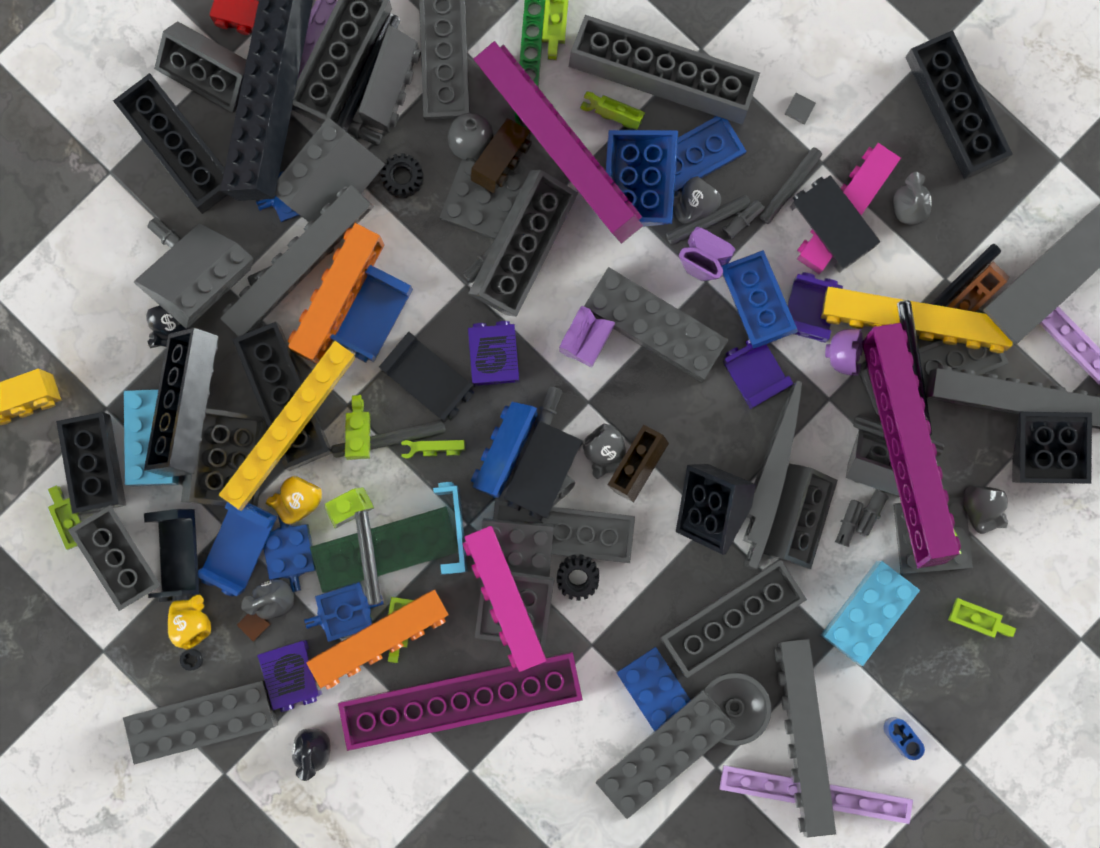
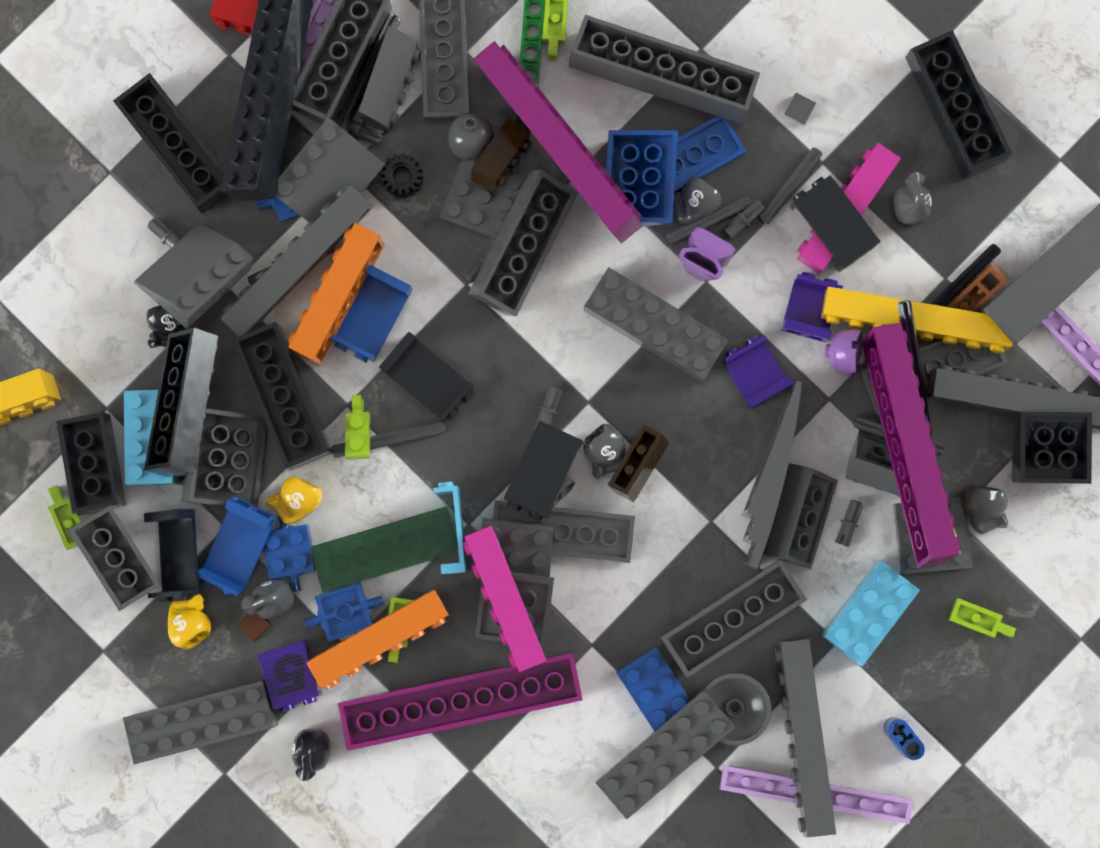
(193, 652): black bush -> none
(201, 65): dark grey slope -> none
(287, 426): yellow brick -> none
(343, 507): lime torso -> none
(368, 557): dark grey axle -> none
(430, 448): lime plate -> none
(493, 354): dark purple panel -> none
(505, 449): blue slope -> none
(574, 590): black tyre -> none
(586, 337): medium lavender piece -> none
(613, 109): lime plate -> none
(713, 506): black slope -> none
(758, 299): blue plate -> none
(872, 513): dark grey axle -> none

